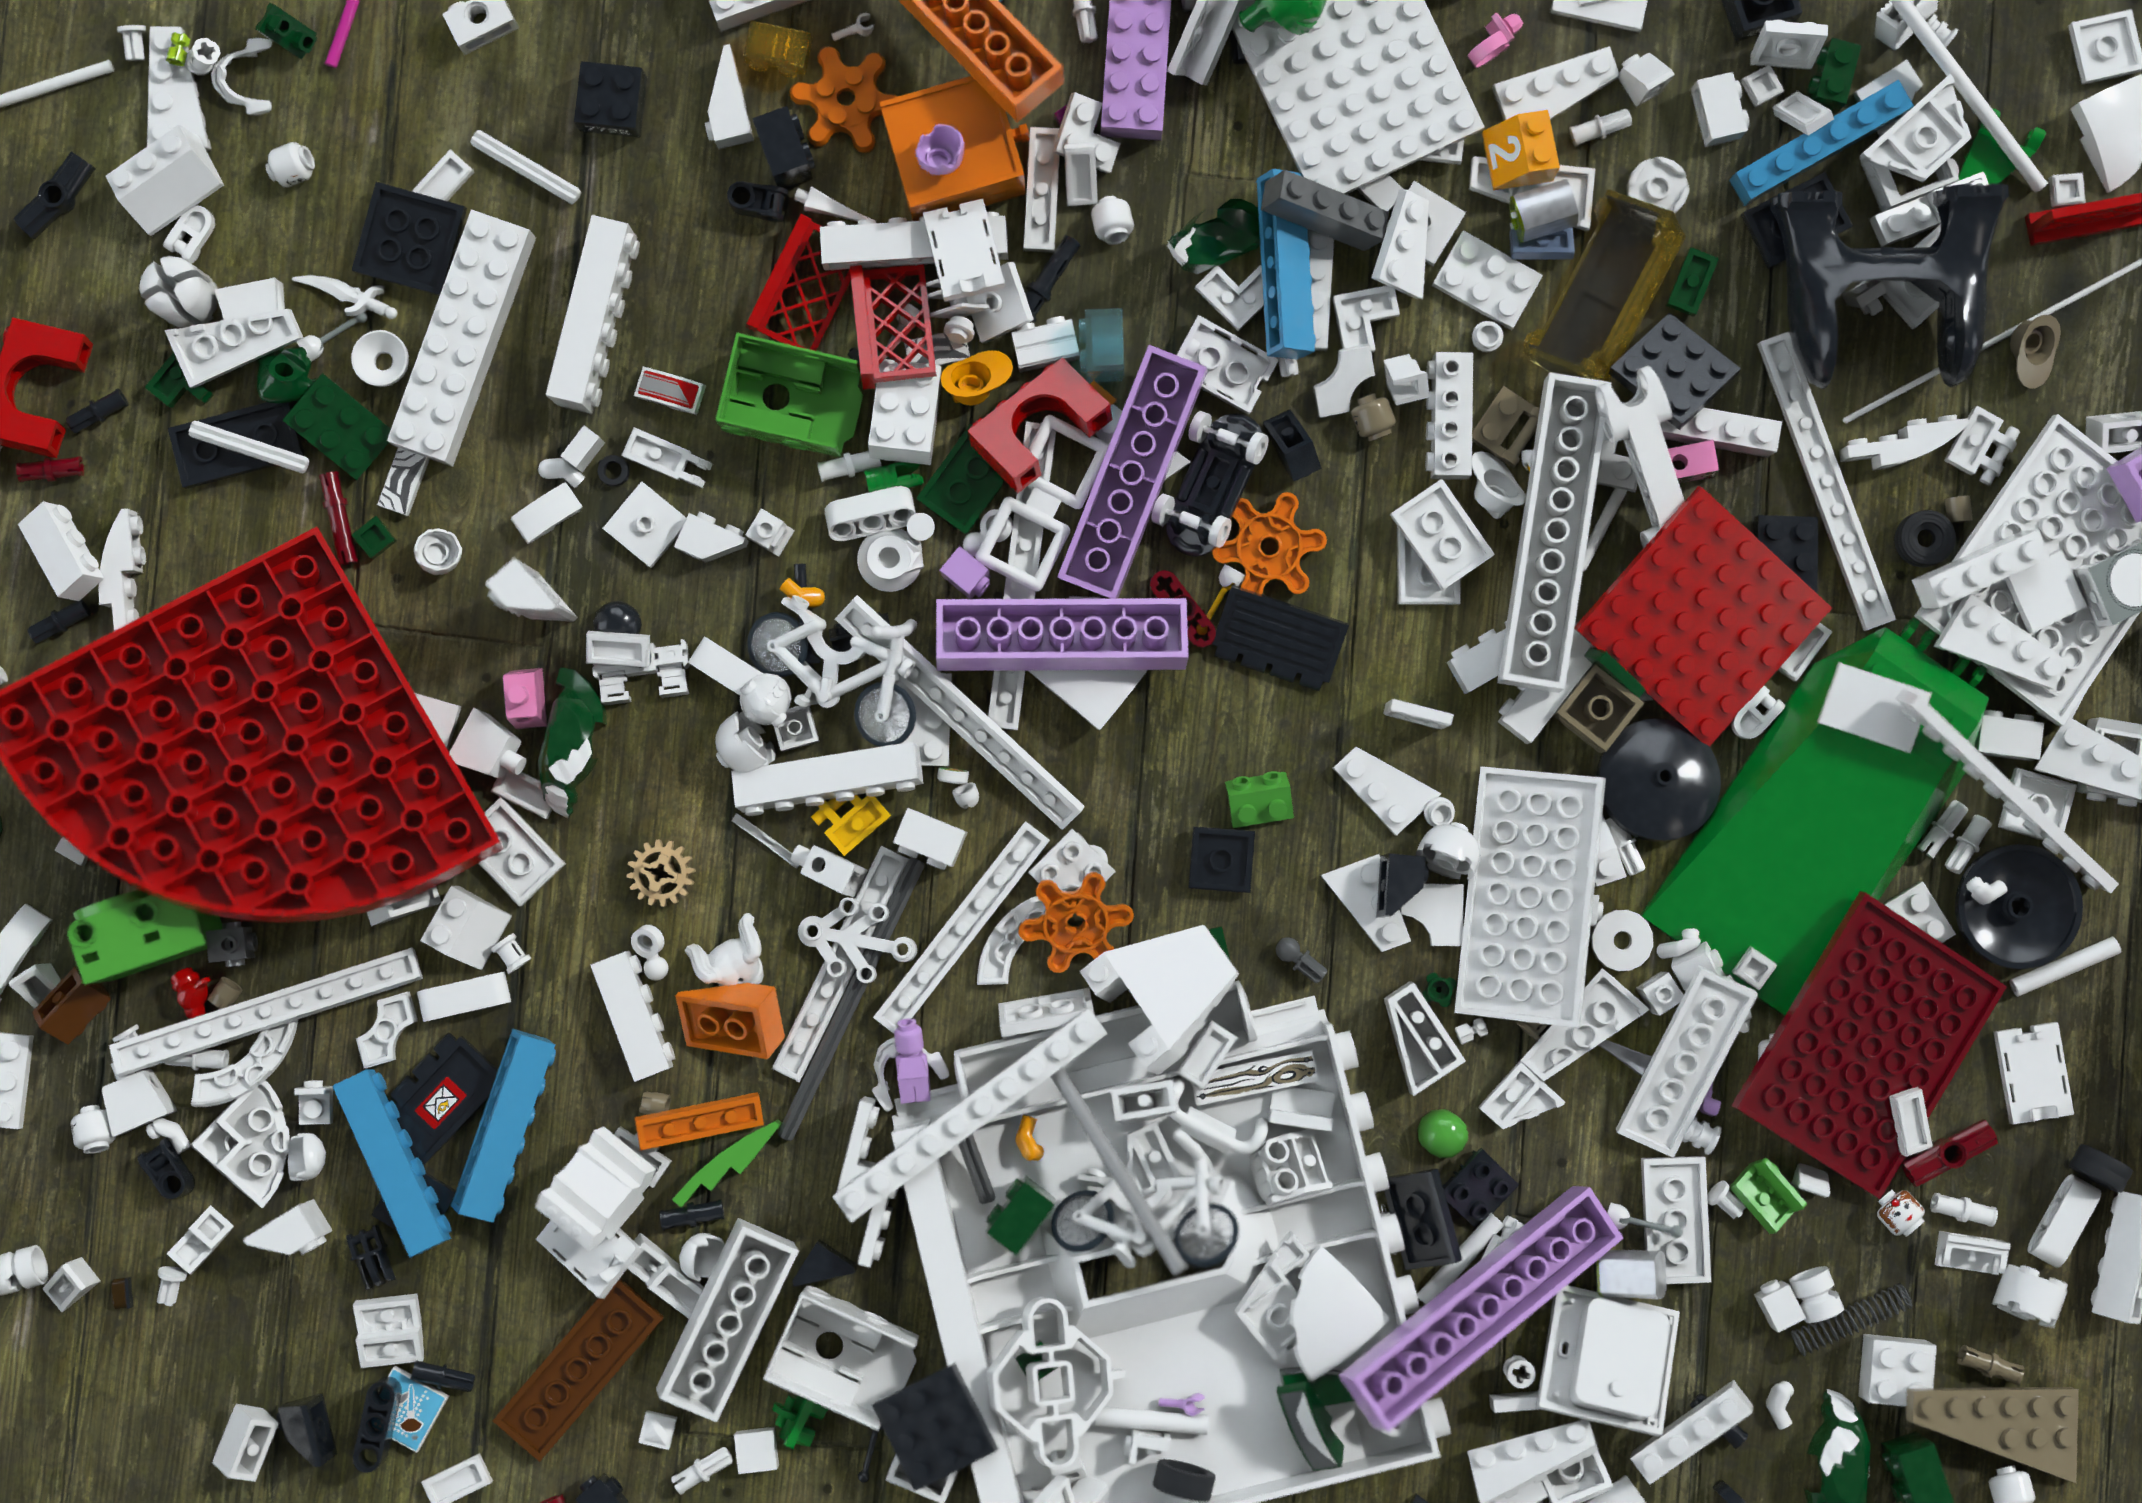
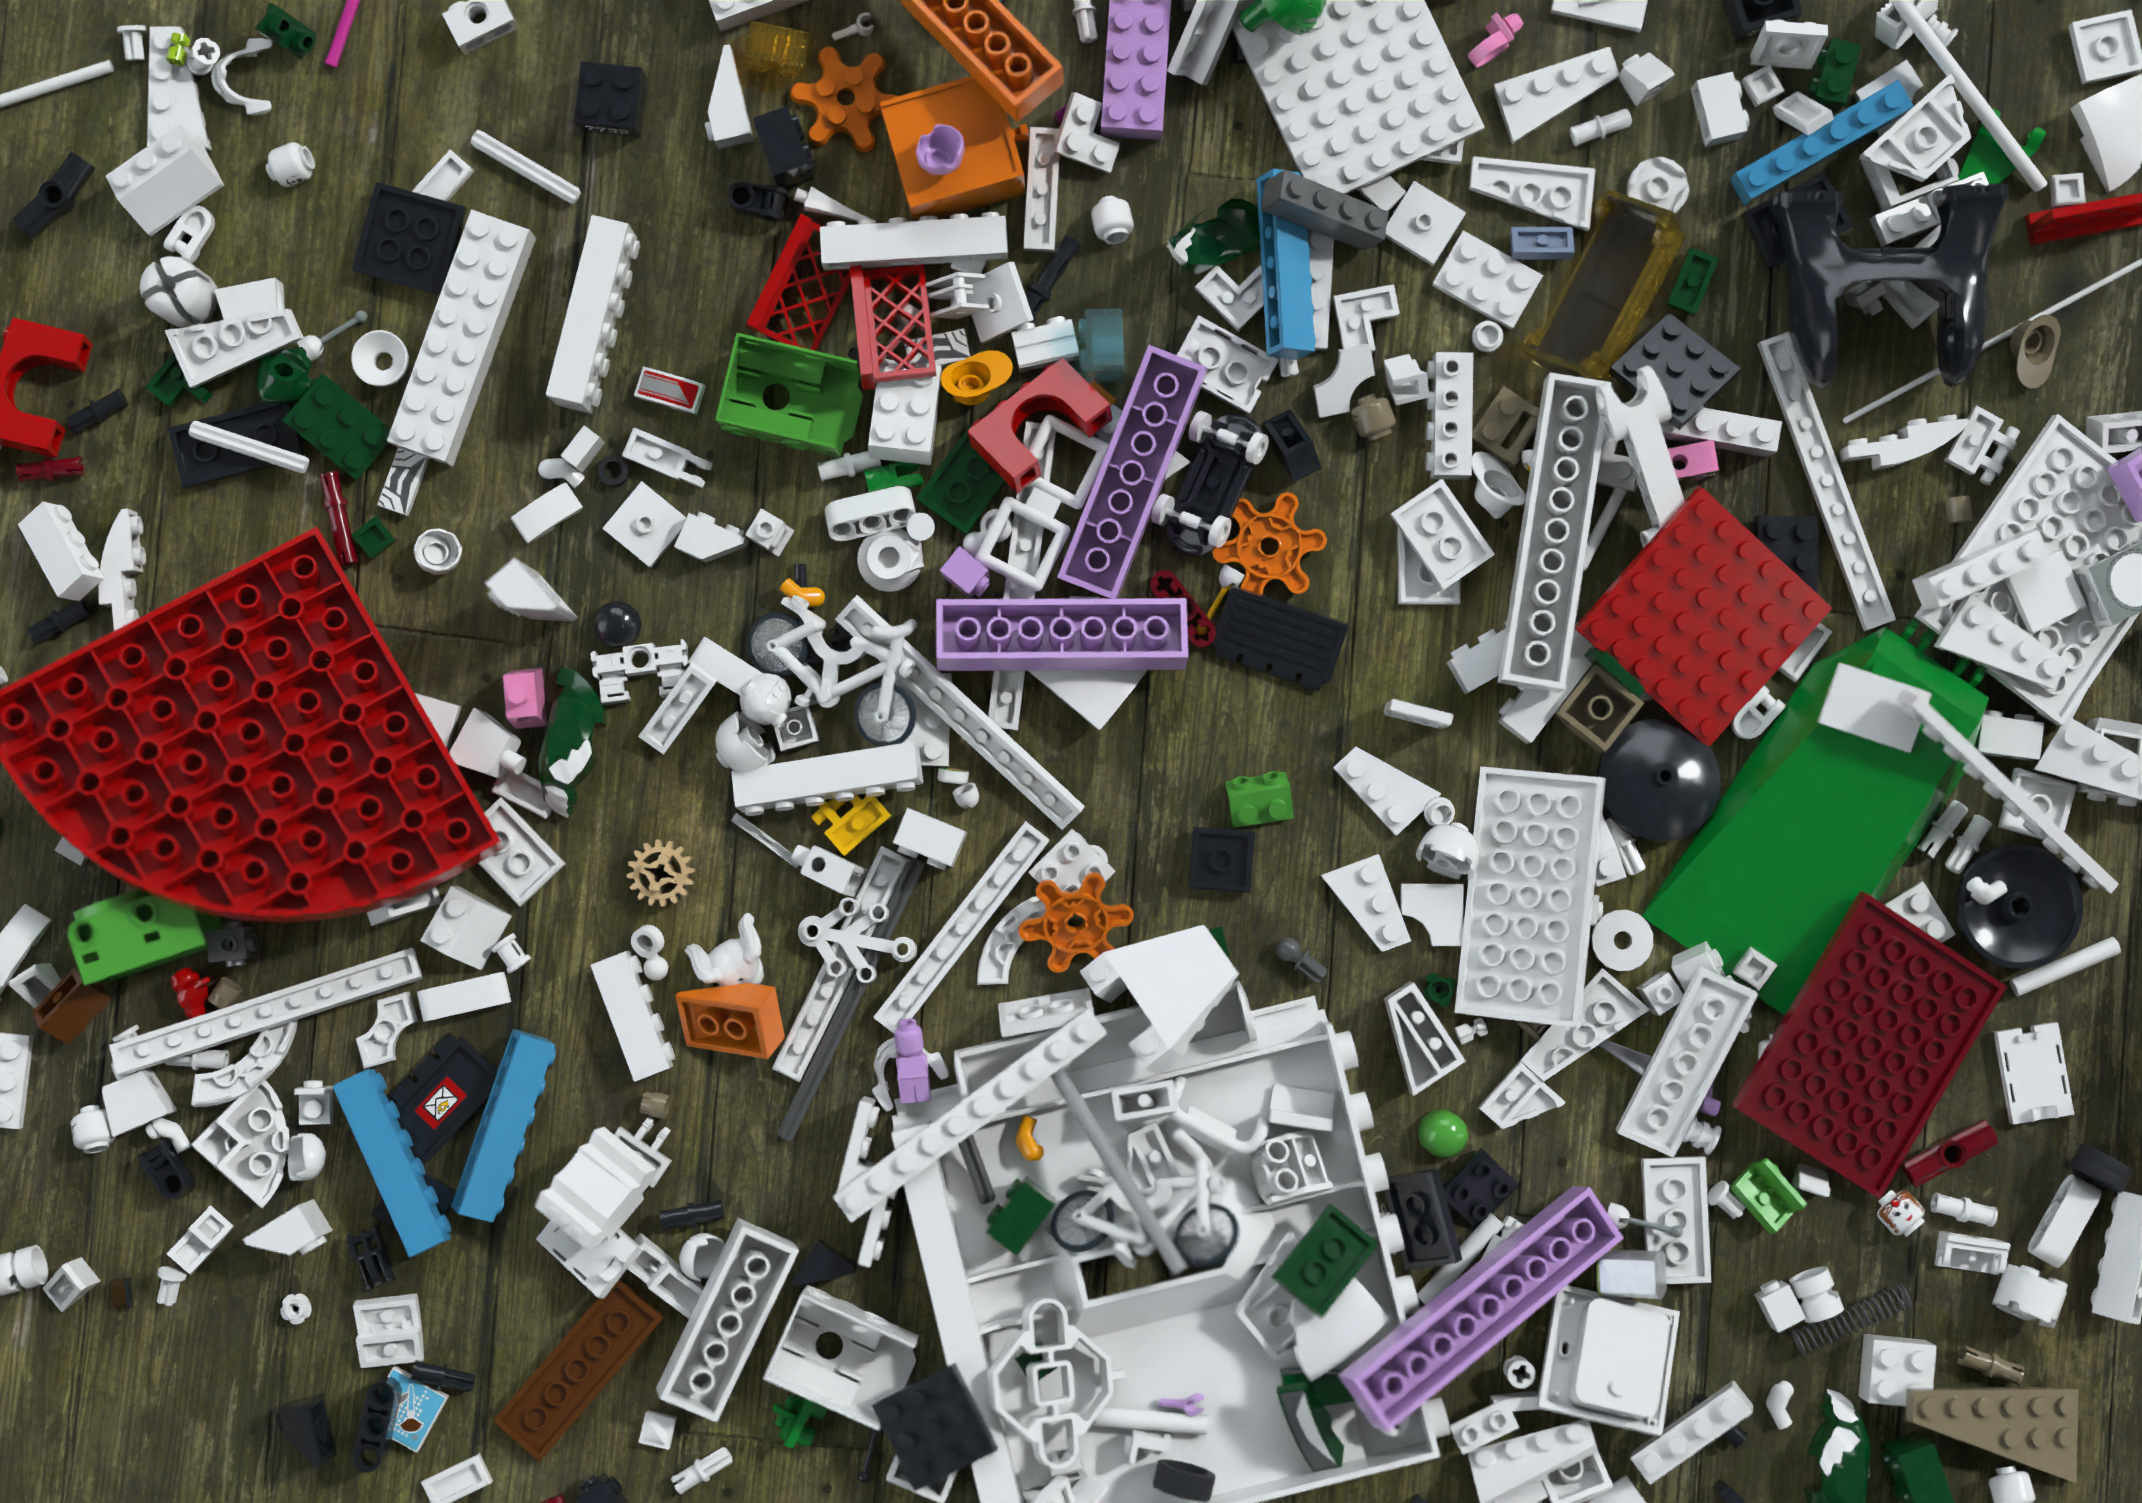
(245, 1442): white brick -> none
(303, 1305): none -> white plate
(343, 292): white piece -> none
(617, 649): white tile -> none
(677, 708): none -> white plate
(699, 1121): orange plate -> none
(736, 1156): bright green slope -> none
(756, 1450): white piece -> none
(959, 329): white plate -> none
(964, 250): white piece -> none
(1080, 174): white tile -> none
(1206, 1054): white tile -> none
(1258, 1077): tile -> none
(1325, 1261): none -> dark green plate
(1399, 881): black slope -> none
(1404, 246): white wing -> none
(1483, 1426): none -> white bracket
(1521, 151): light orange slope -> none
(1543, 211): flat silver piece -> none
(1678, 948): white arm -> none
(1911, 1121): white tile -> none
(1942, 534): black tyre -> none

